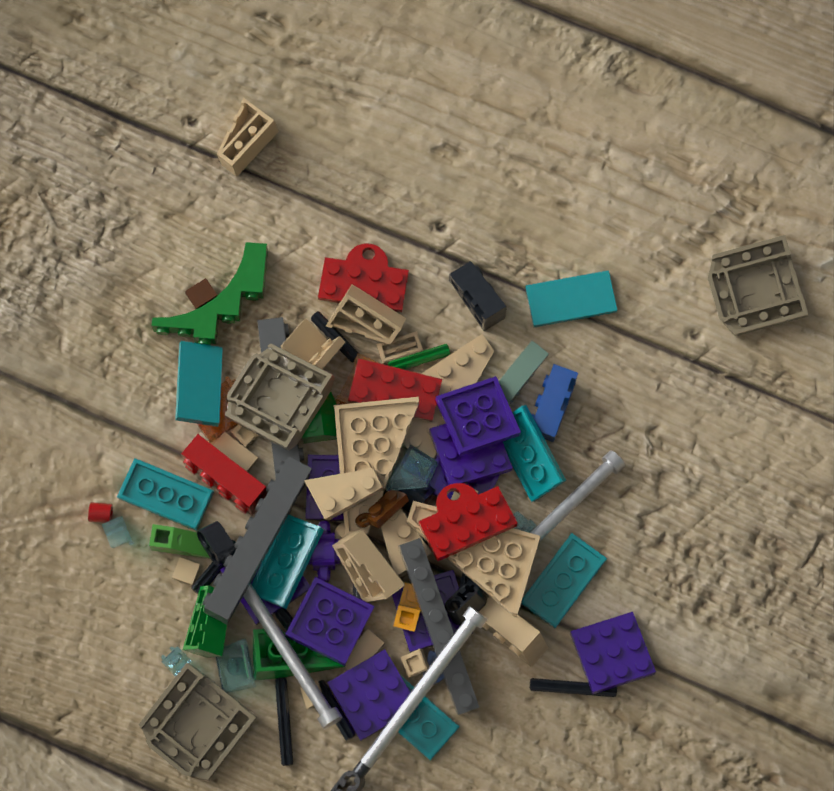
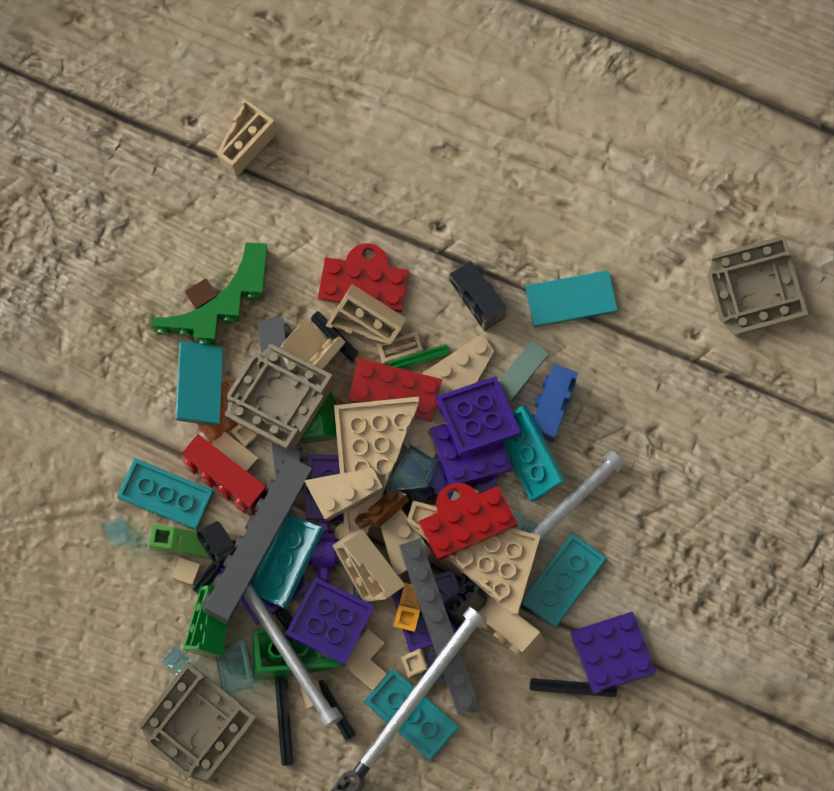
(100, 512): red piece -> none
(370, 694): dark purple plate -> none

